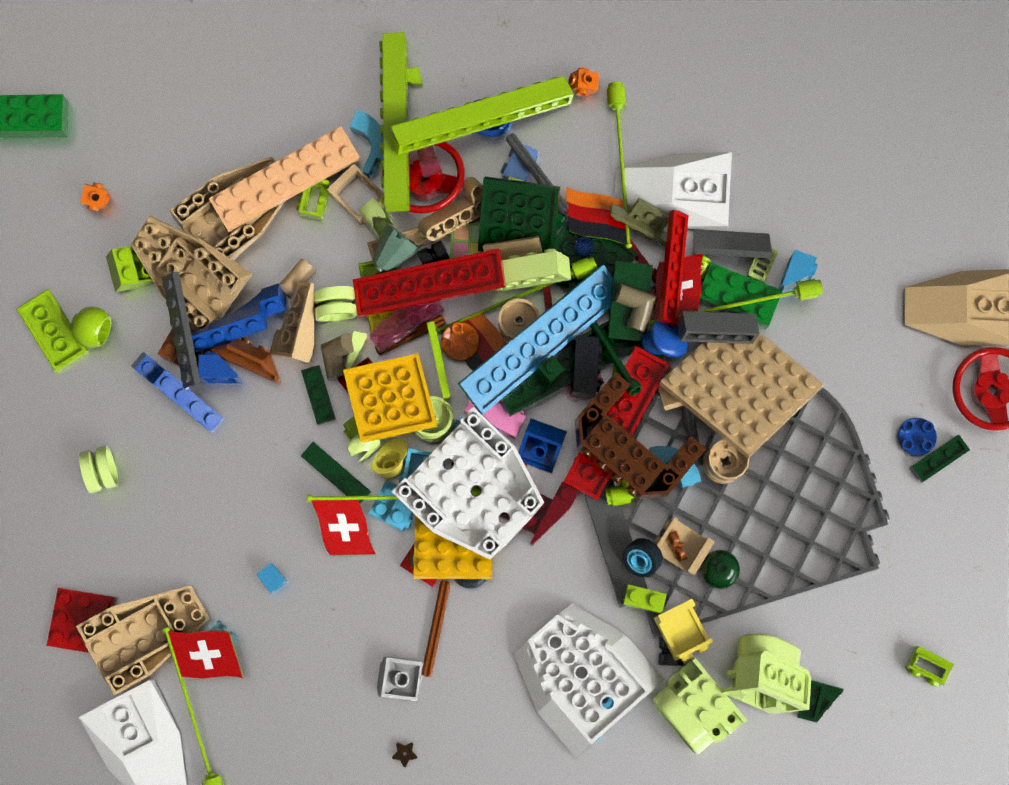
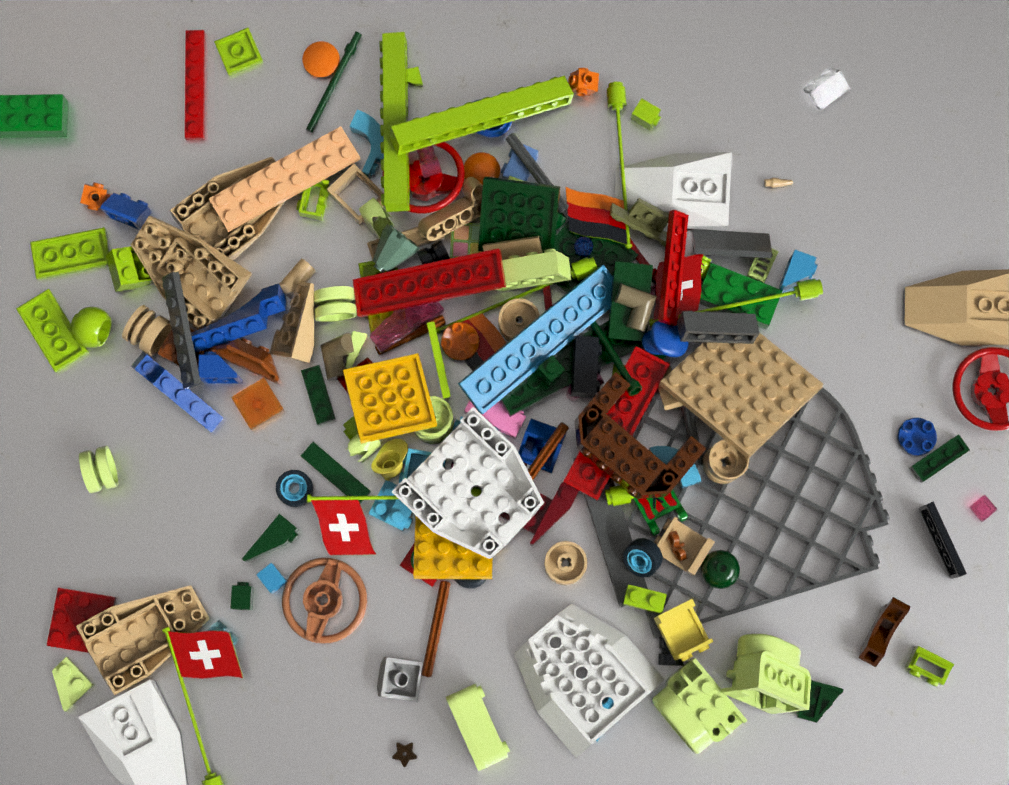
(70, 253): none -> lime tile
(70, 683): none -> yellowish green wing
(126, 211): none -> blue slope
(147, 330): none -> tan wheel
(195, 85): none -> red plate
(238, 51): none -> lime tile
(242, 596): none -> dark green brick
(257, 403): none -> clear orange plate
(274, 537): none -> dark green slope
(283, 488): none -> wheel
(319, 614): none -> nougat piece
(321, 59): none -> orange dish
(350, 50): none -> dark green bar
(477, 726): none -> yellowish green windscreen
(481, 165): none -> orange dish
(547, 450): none -> dark orange axle
(573, 554): none -> tan wheel
(646, 114): none -> lime brick
(657, 507): none -> green flag
(776, 182): none -> tan piece
(827, 87): none -> clear bracket
(882, 631): none -> reddish brown arch
(942, 540): none -> black tile
(983, 508): none -> clear pink tile

